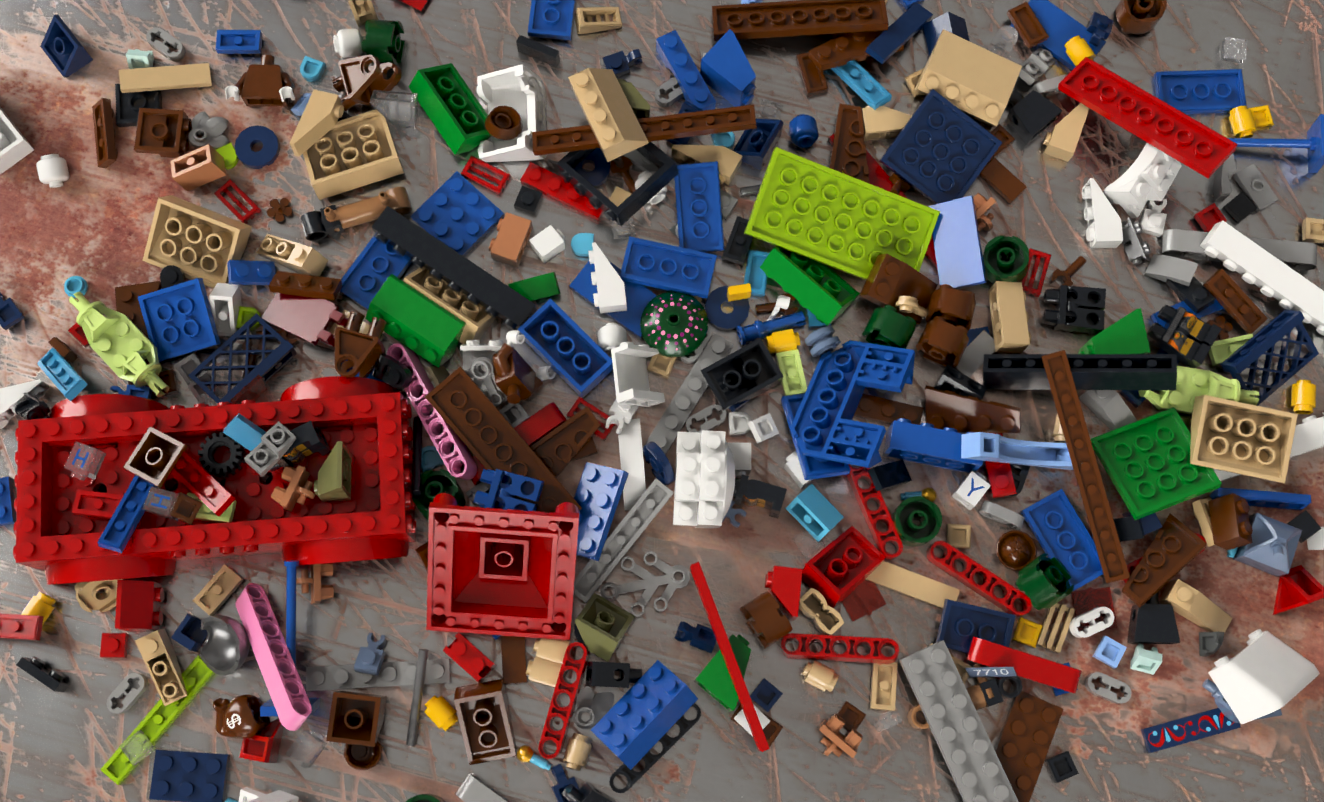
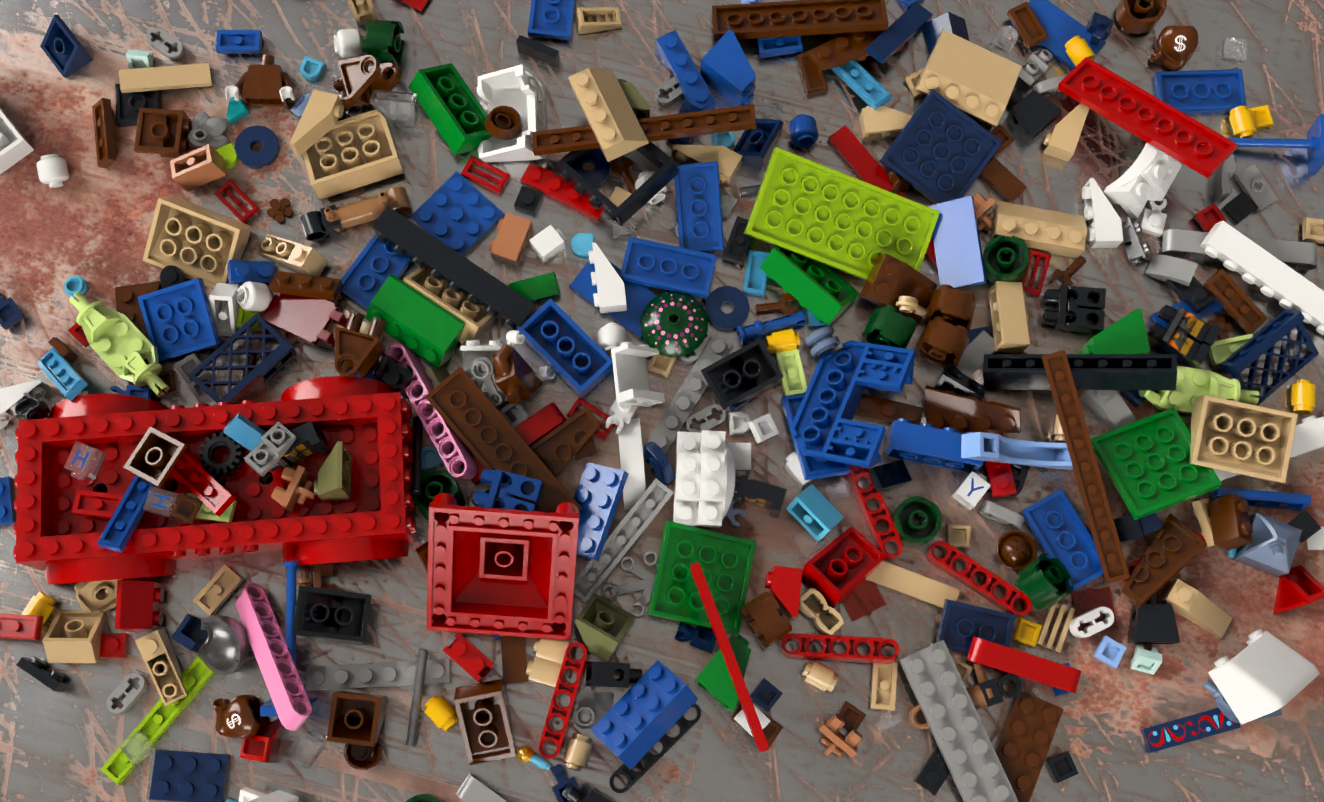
(75, 636): none -> tan slope
(236, 111): none -> teal tile
(254, 296): none -> white head
(331, 615): none -> black slope
(371, 657): sand blue plate -> none
(620, 63): dark blue plate -> none
(726, 567): none -> green plate
(739, 292): yellow tile -> none
(779, 46): none -> blue plate
(782, 302): white hand -> none
(848, 146): reddish brown wing -> none
(928, 493): piece -> none
(933, 772): none -> black plate
(991, 672): sand blue sticker -> none
(1041, 228): none -> tan slope
(1105, 693): light grey beam -> none
(1175, 46): none -> reddish brown piece
(1210, 642): dark grey tile -> none

